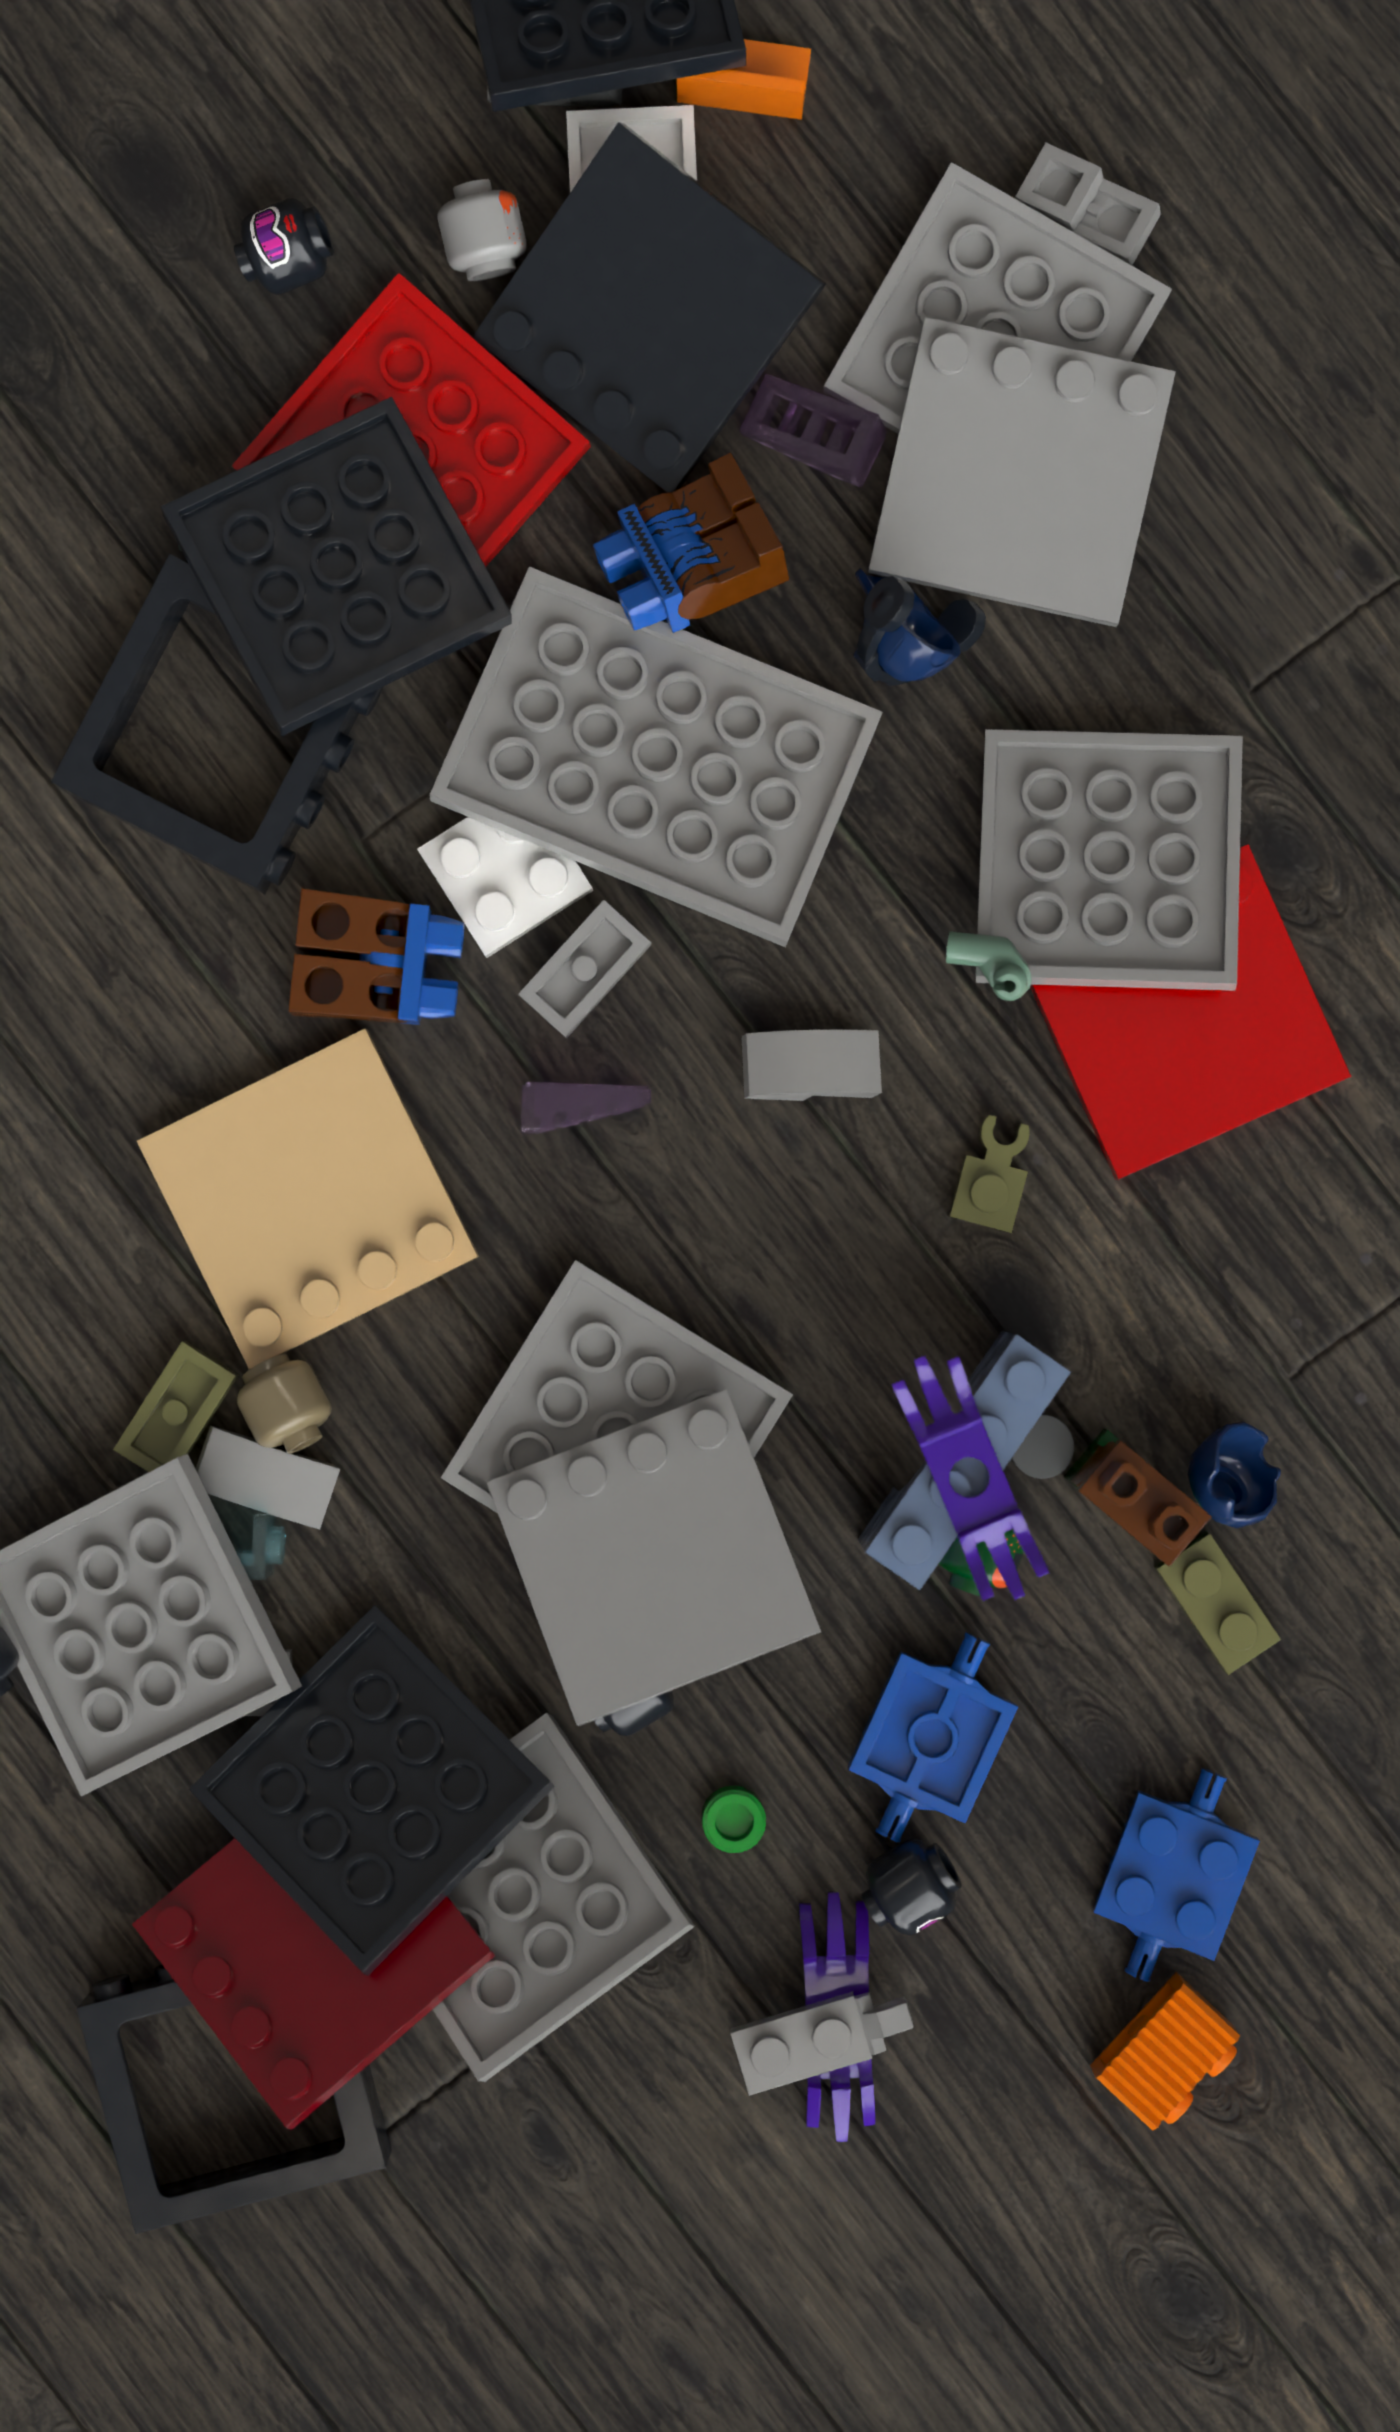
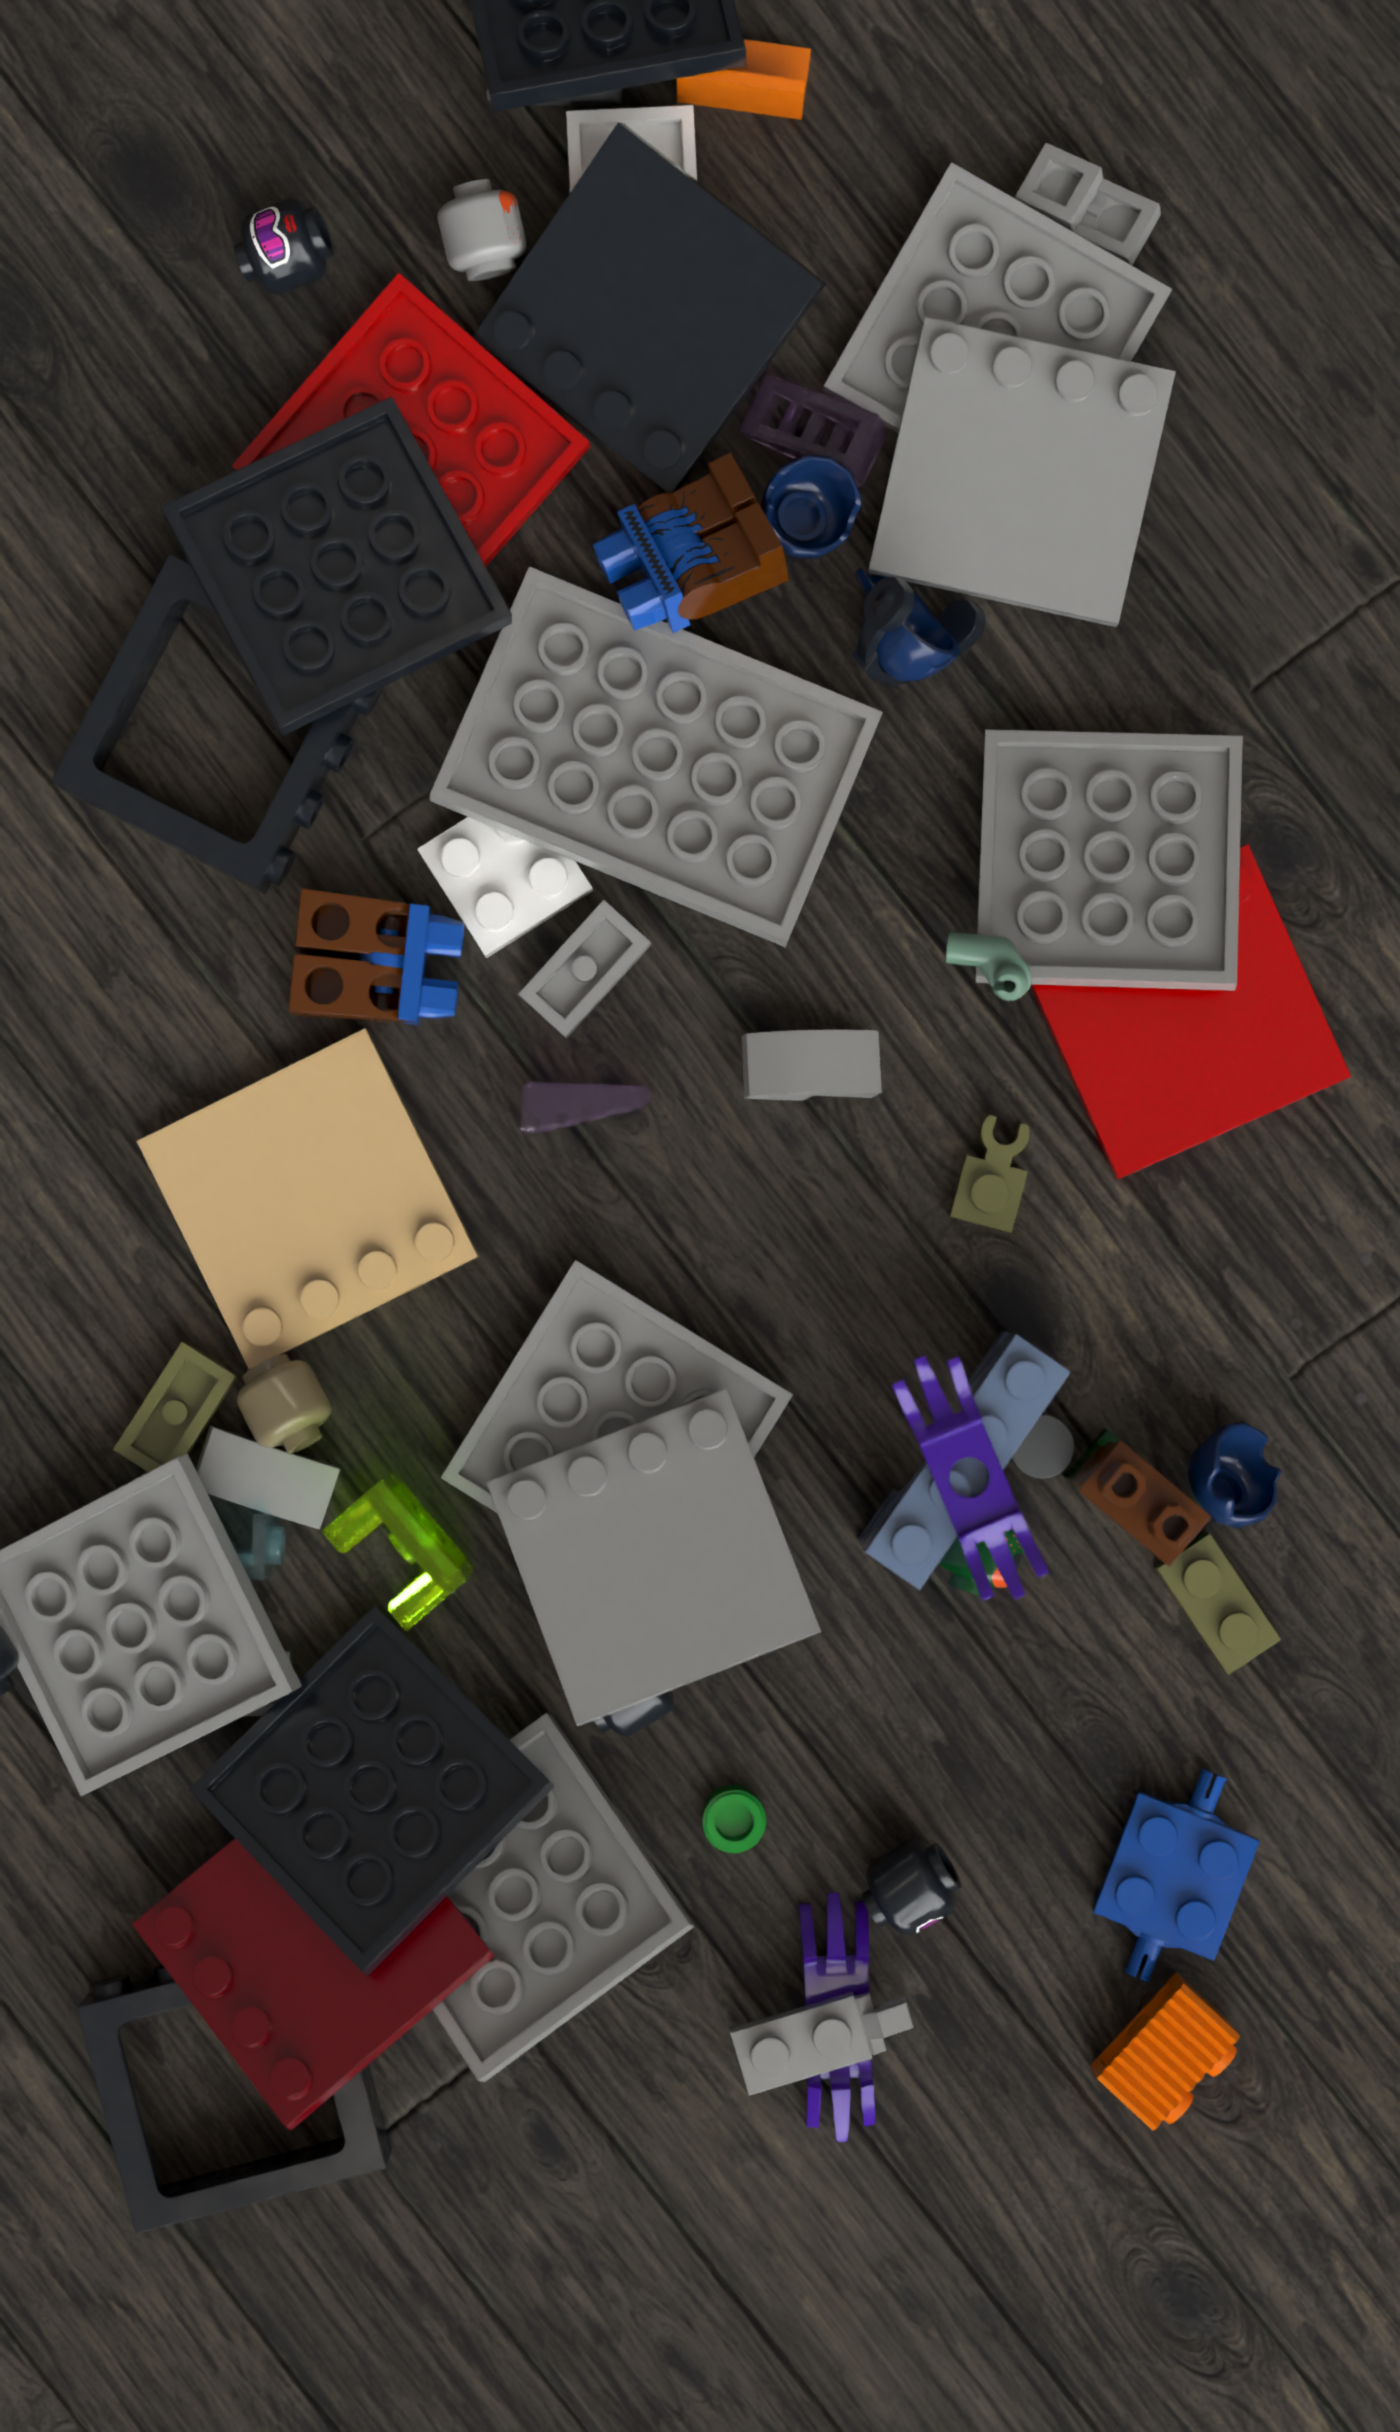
(414, 1537): none -> clear neon green panel
(811, 505): none -> dark blue hair
(932, 1737): blue plate -> none

